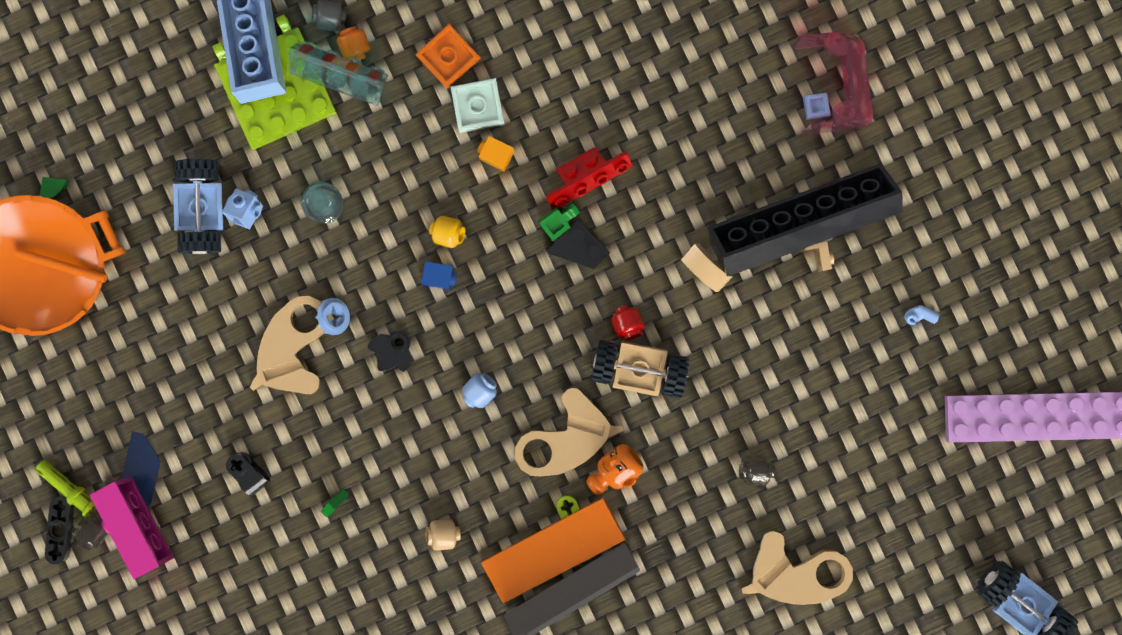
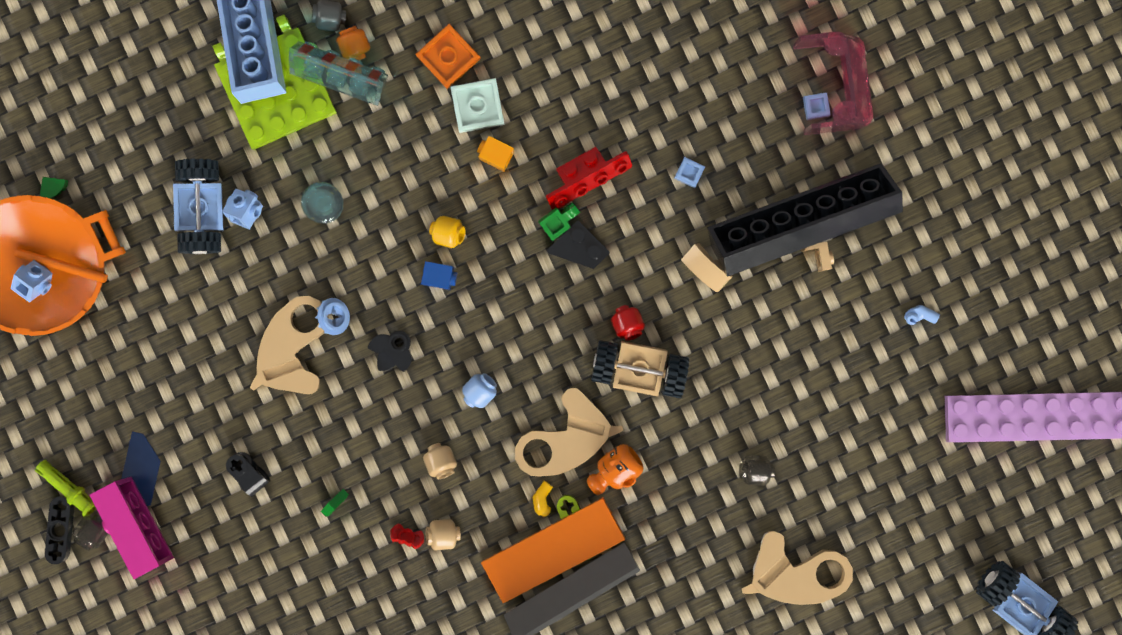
(31, 281): none -> light blue brick
(406, 536): none -> red piece
(439, 461): none -> tan head
(539, 499): none -> yellow arm
(689, 172): none -> light blue tile

